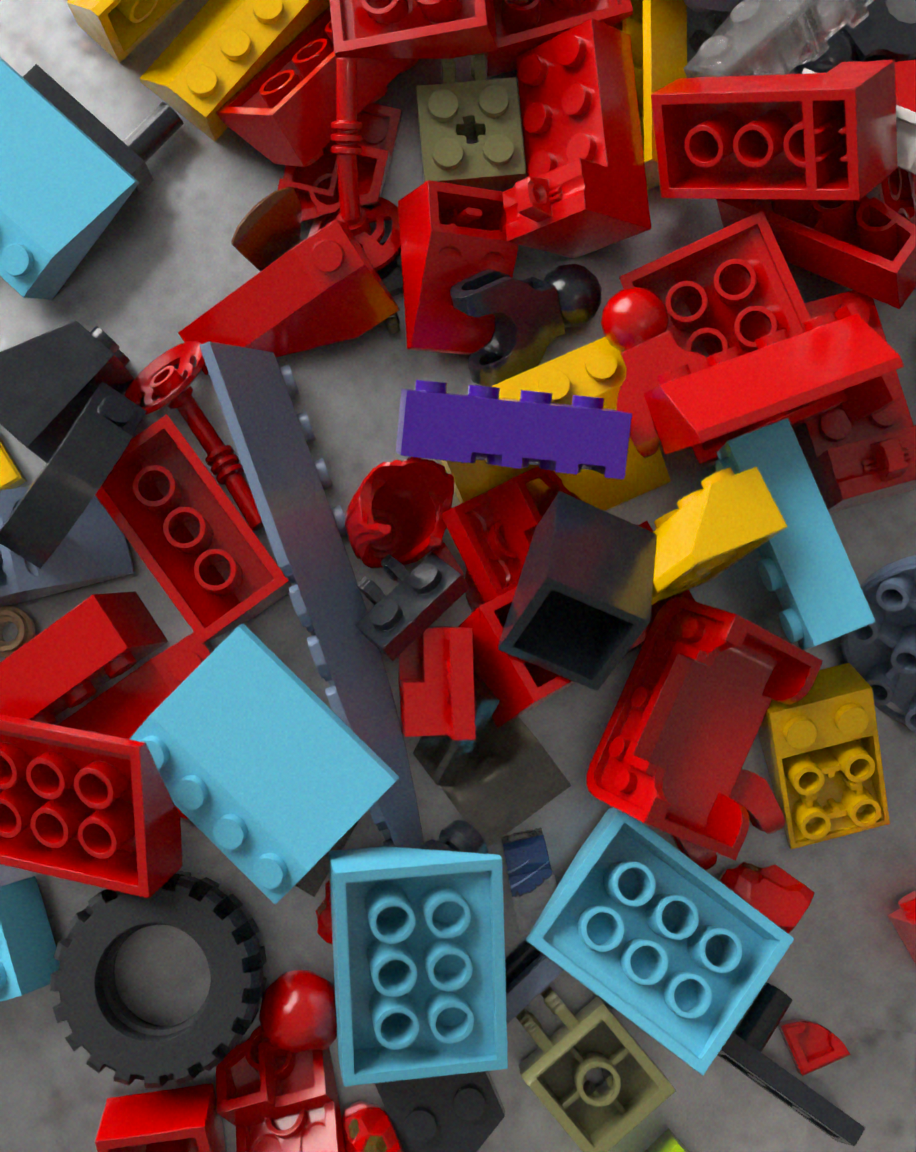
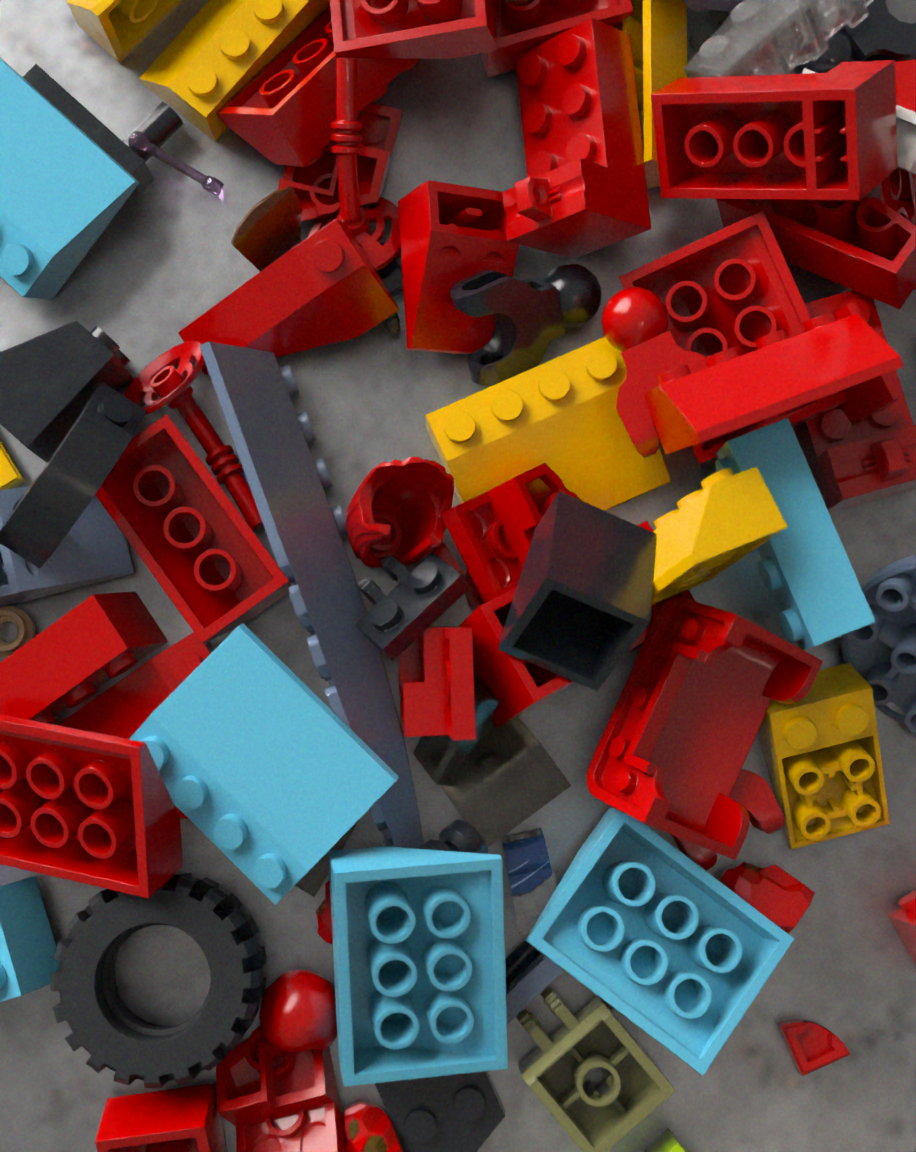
(138, 142): none -> clear purple hinge
(471, 111): olive hinge -> none
(512, 430): dark purple wedge -> none
(744, 1053): black piece -> none

